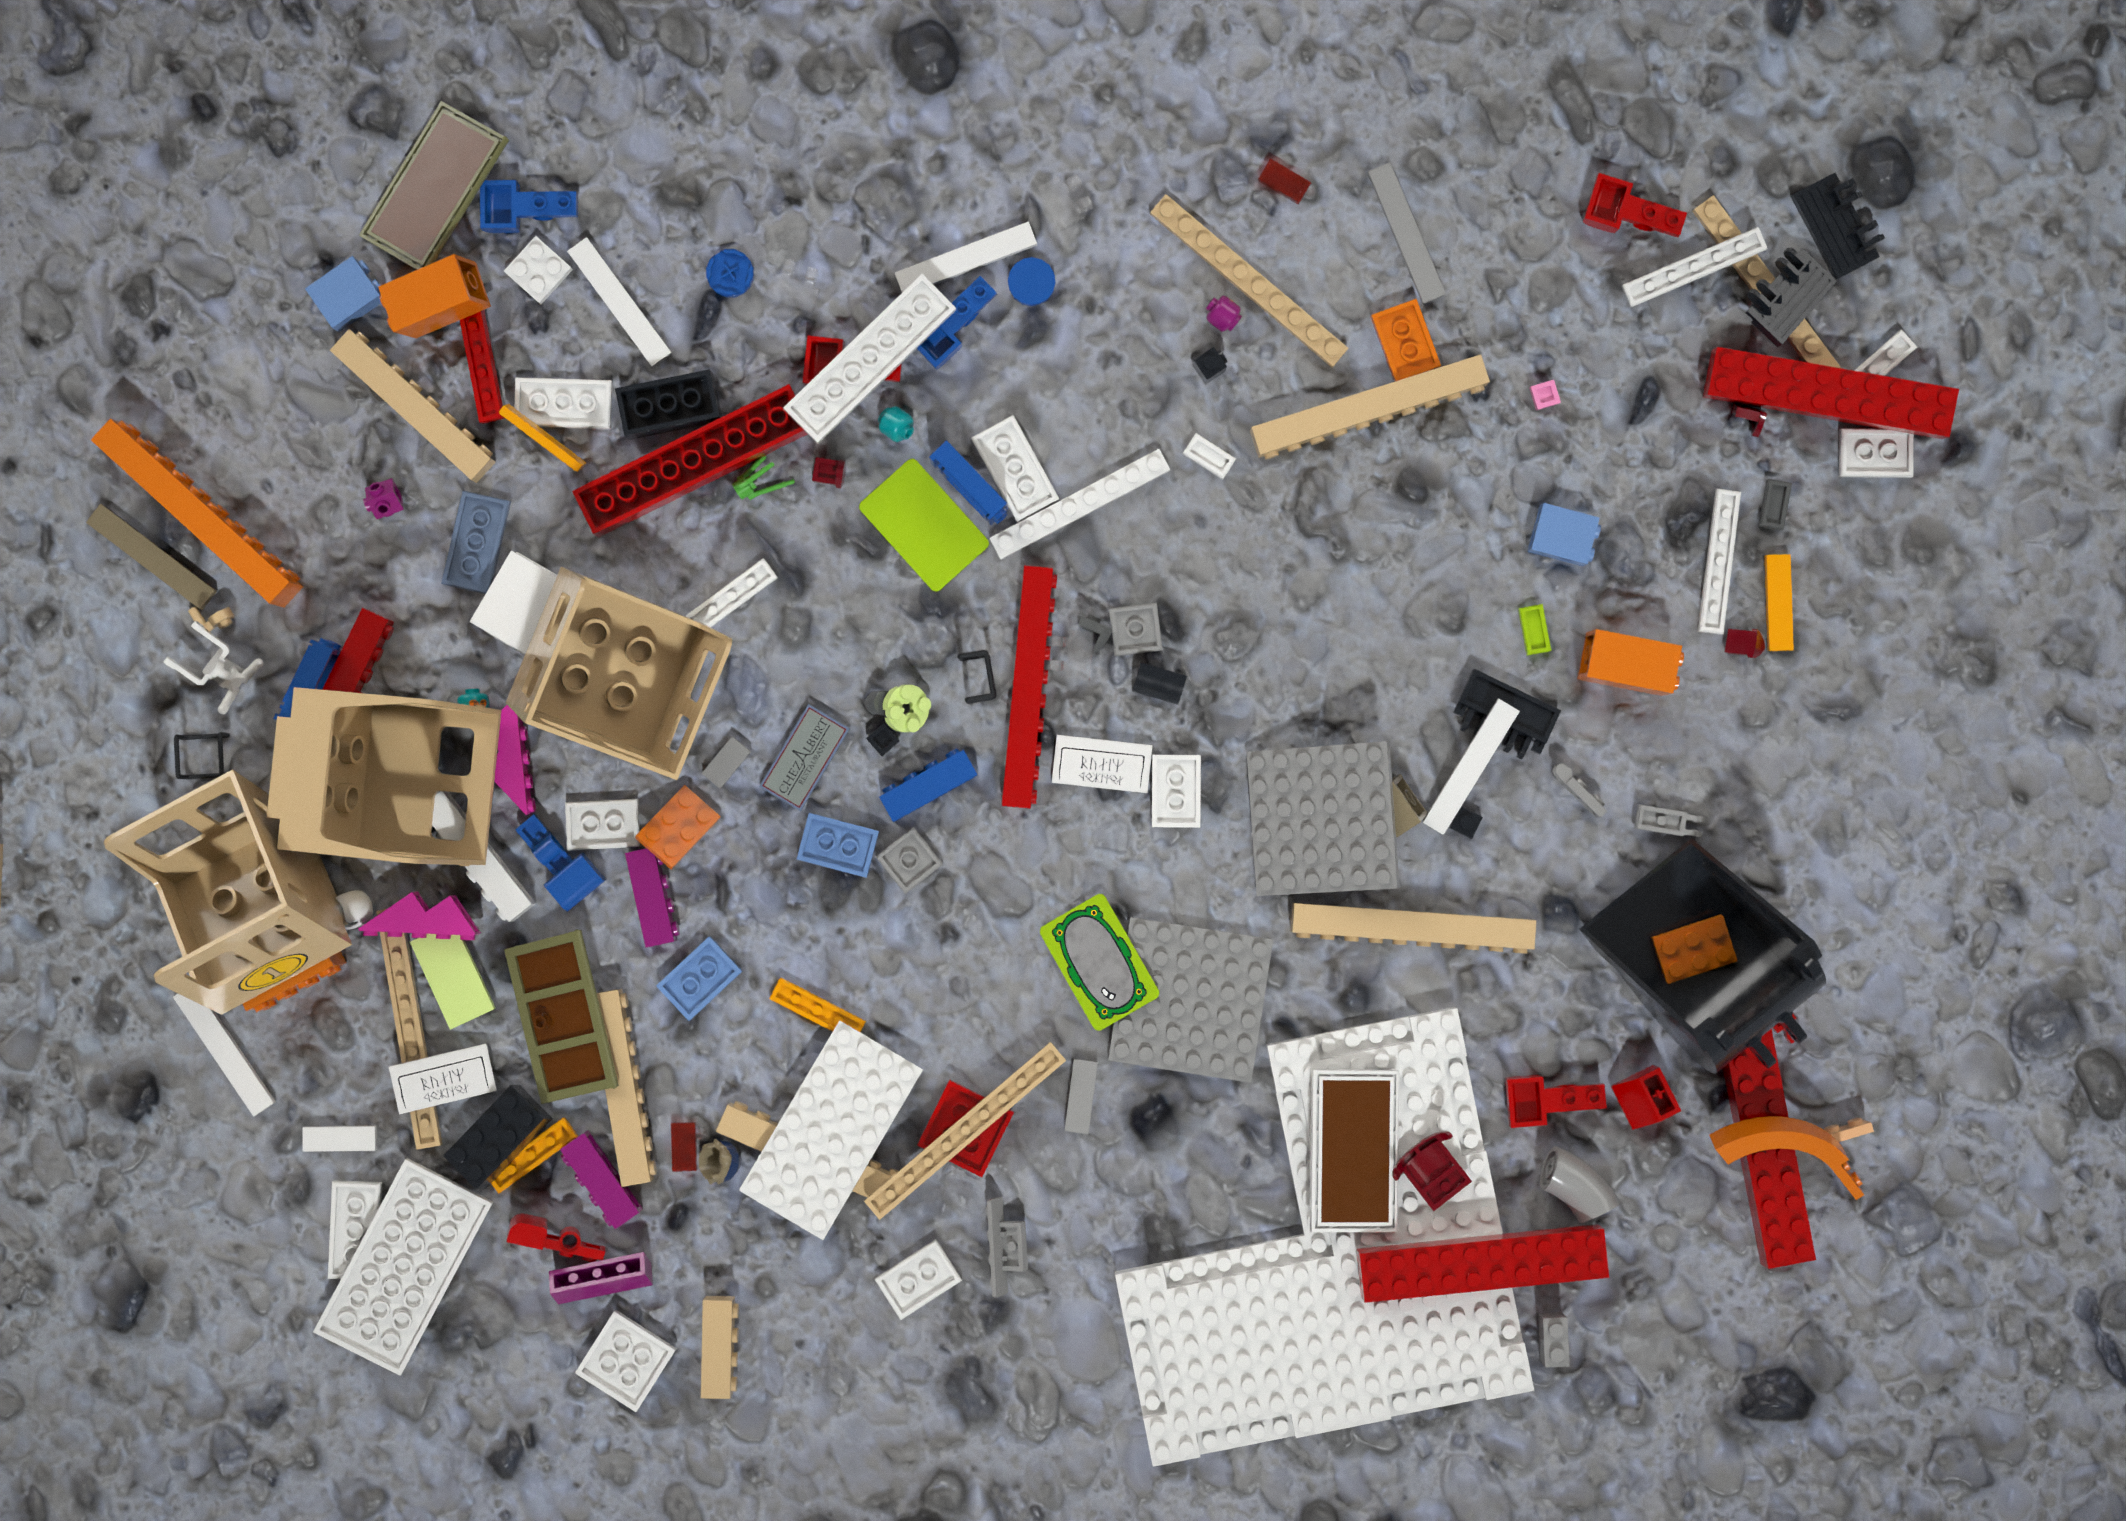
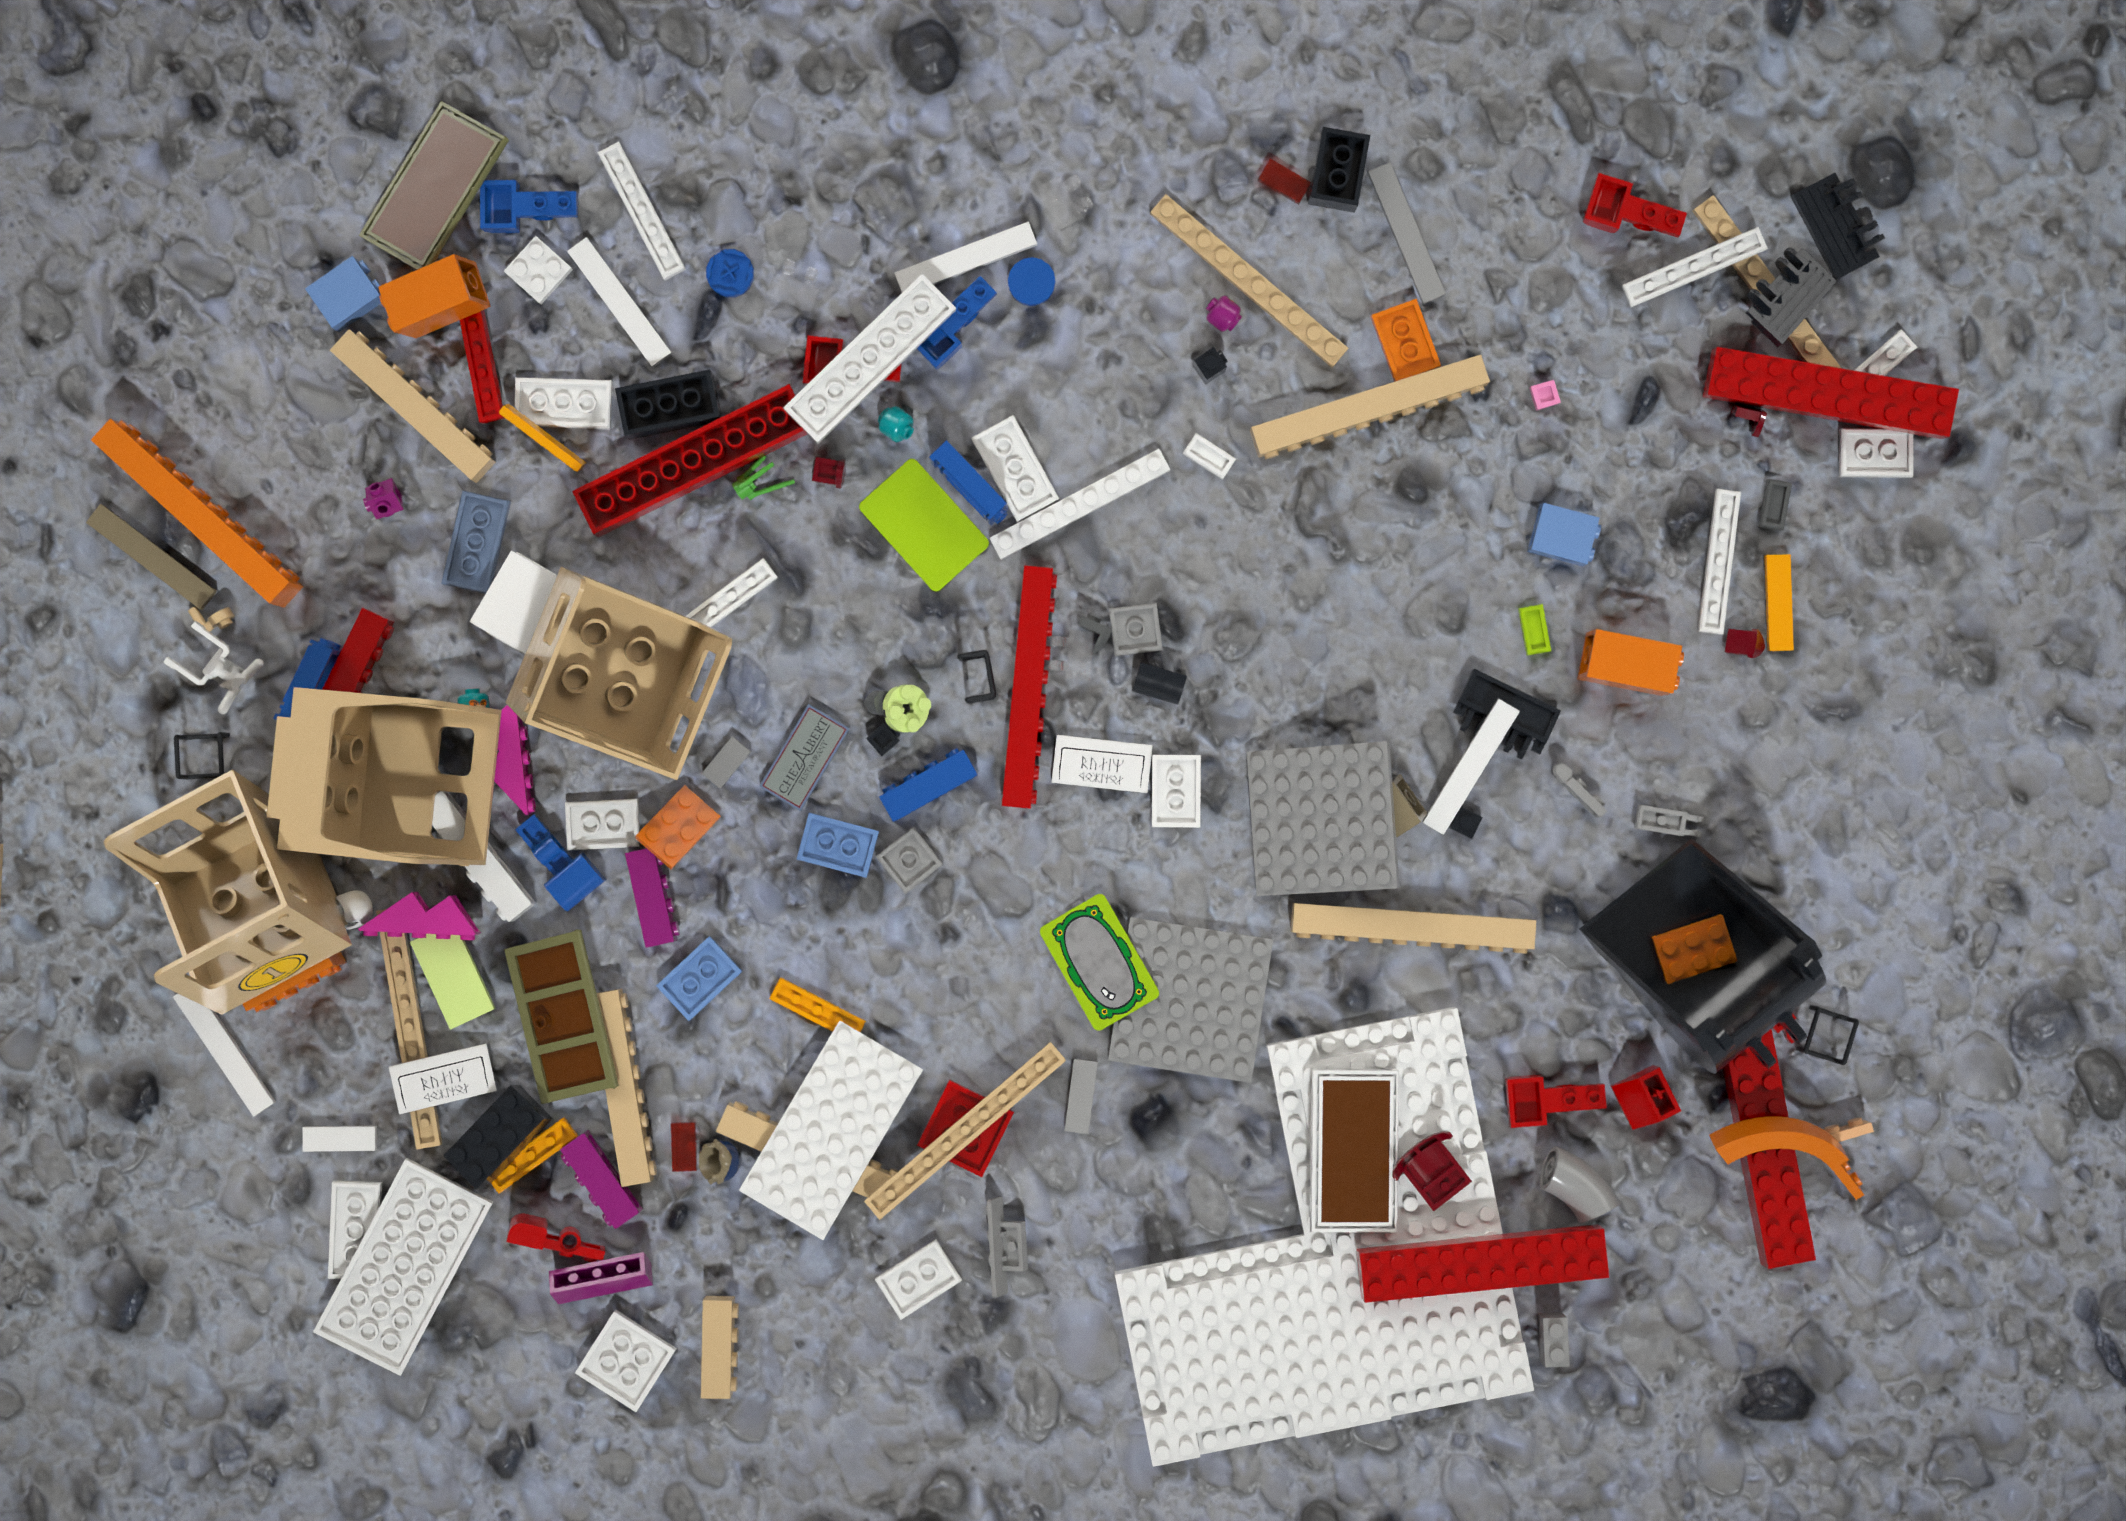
(641, 211): none -> white tile
(1339, 169): none -> black brick
(1818, 1010): none -> black piece

